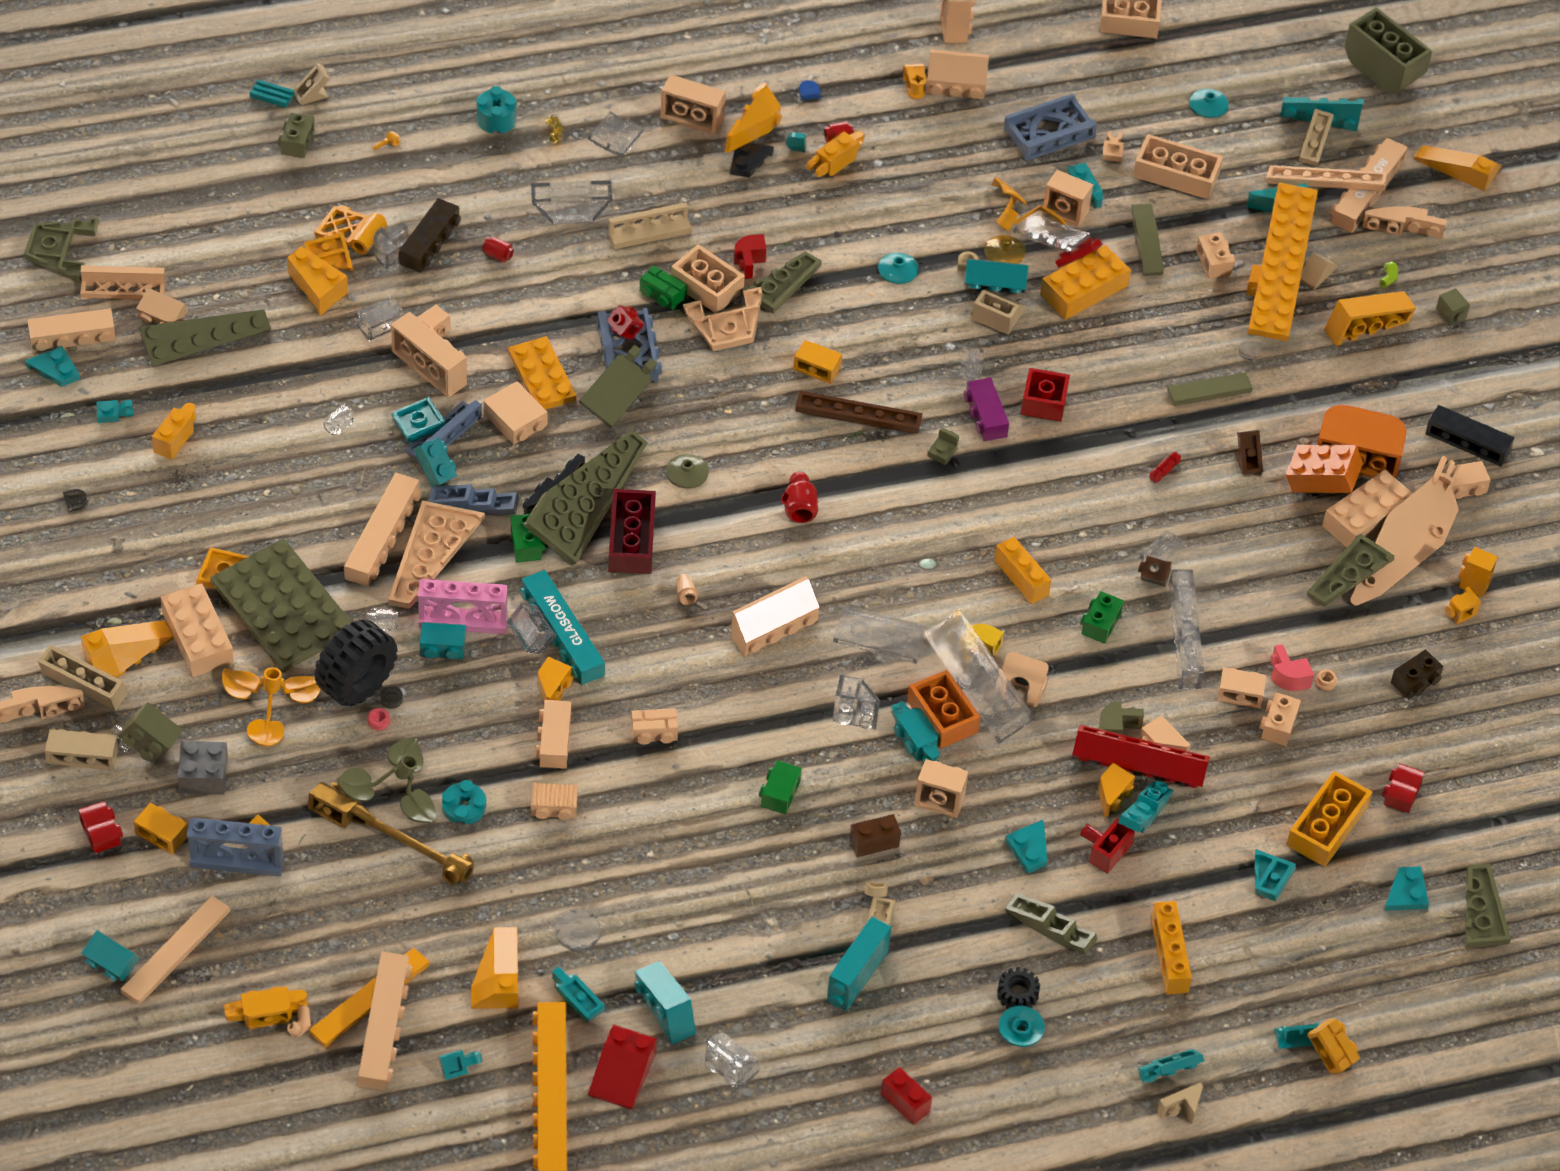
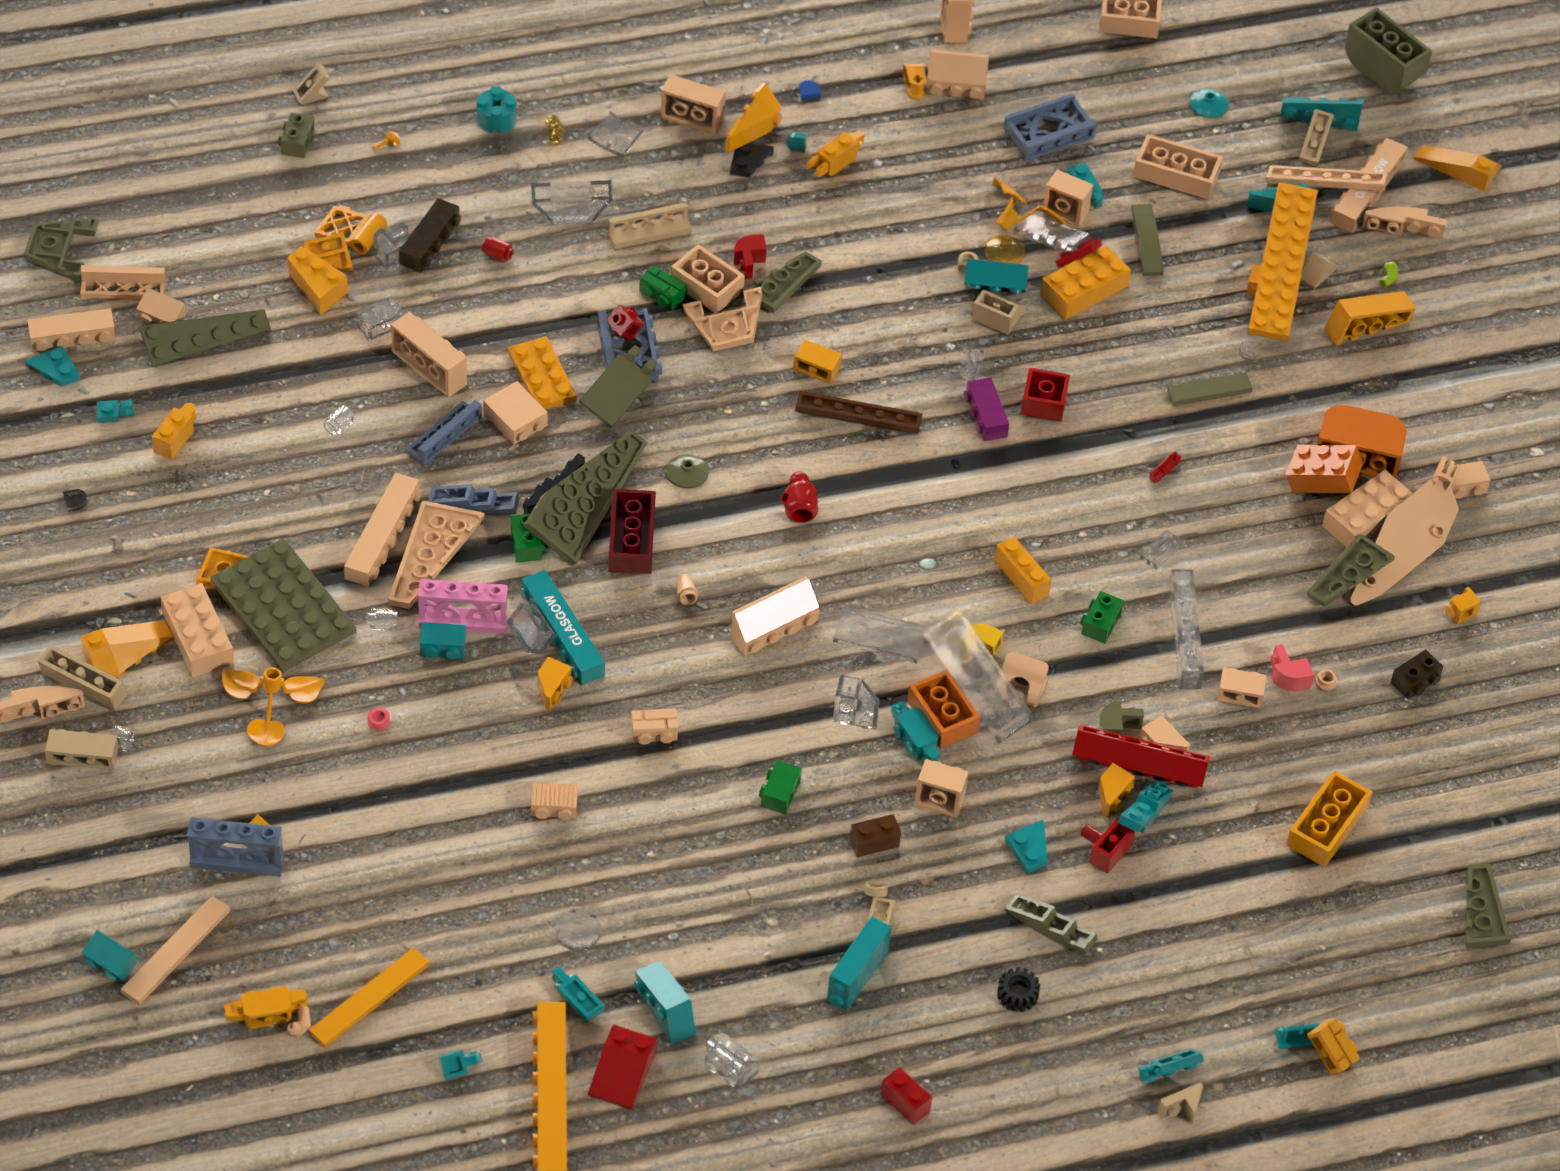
(100, 827): red brick -> none
(149, 733): olive brick -> none
(161, 828): light orange brick -> none
(202, 767): flat silver brick -> none
(273, 92): teal tile -> none
(342, 810): pearl gold bar -> none
(355, 662): black tyre -> none
(383, 1020): light nougat brick -> none
(391, 697): clear smoke tile -> none
(406, 760): olive plant -> none
(418, 419): teal plate -> none
(435, 462): teal brick -> none
(436, 319): light nougat brick -> none
(464, 792): teal plate -> none
(497, 975): light orange wedge -> none
(554, 734): light nougat brick -> none
(836, 129): red brick -> none
(898, 268): teal dish -> none
(944, 446): olive bracket -> none
(1021, 1018): teal dish -> none
(1113, 148): light nougat plate -> none
(1158, 577): reddish brown brick -> none
(1171, 947): light orange brick -> none
(1215, 255): light nougat brick -> none
(1249, 453): reddish brown slope -> none
(1271, 874): teal wing -> none
(1280, 718): light nougat brick -> none
(1403, 787): red brick -> none
(1408, 890): teal wing -> none
(1452, 306): olive brick -> none
(1469, 435): black brick -> none
(1477, 571): light orange brick -> none

